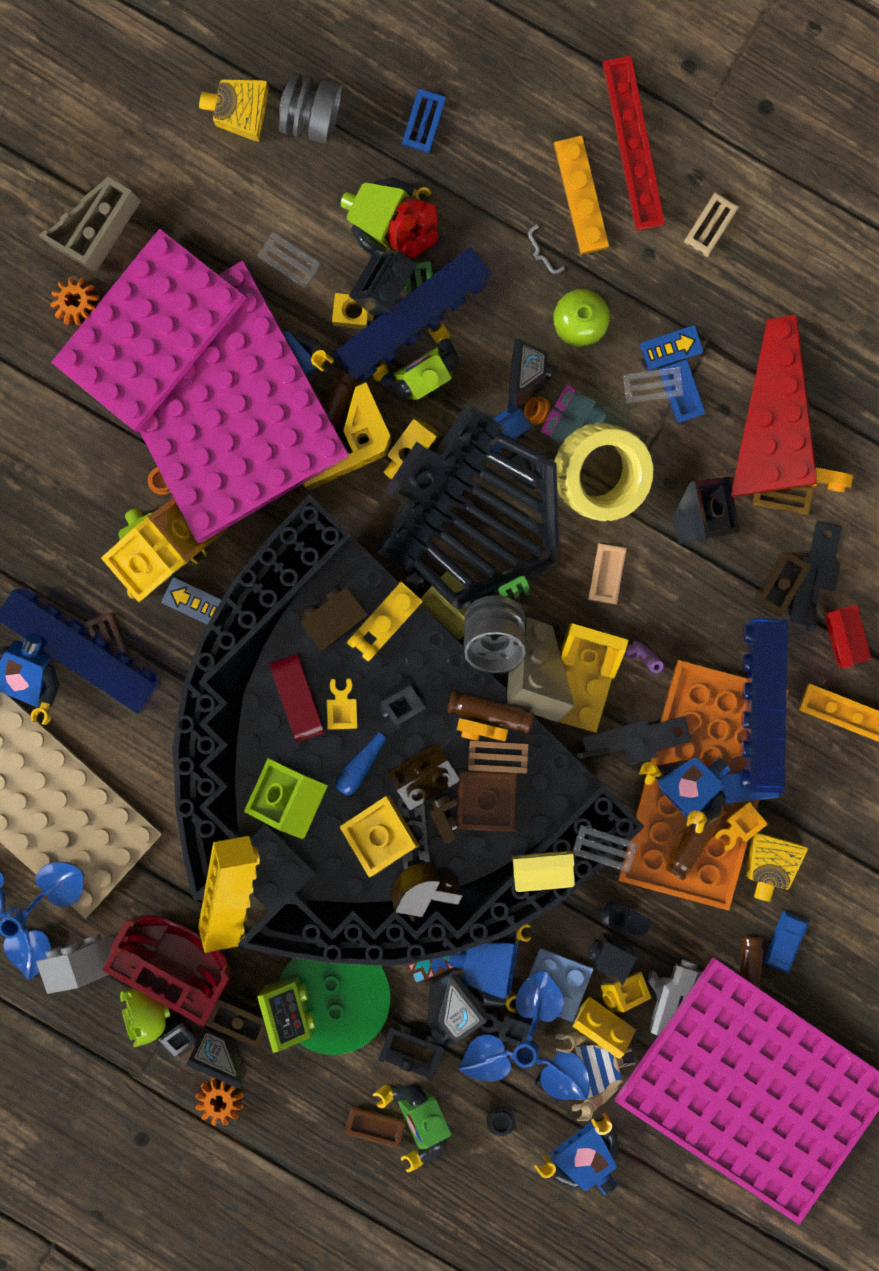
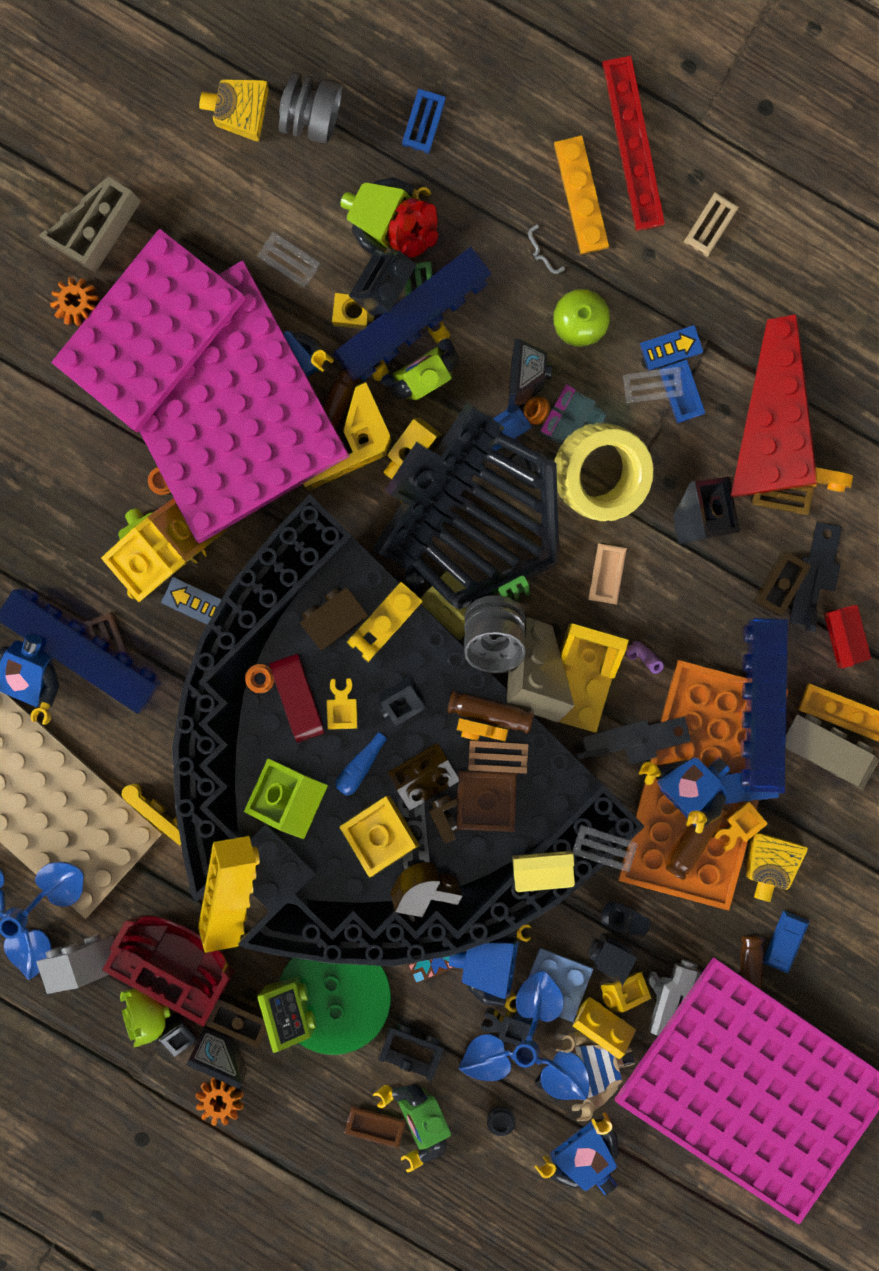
(152, 811): none -> yellow plate
(251, 682): none -> orange plate
(453, 1010): black slope -> none
(831, 750): none -> dark tan wedge

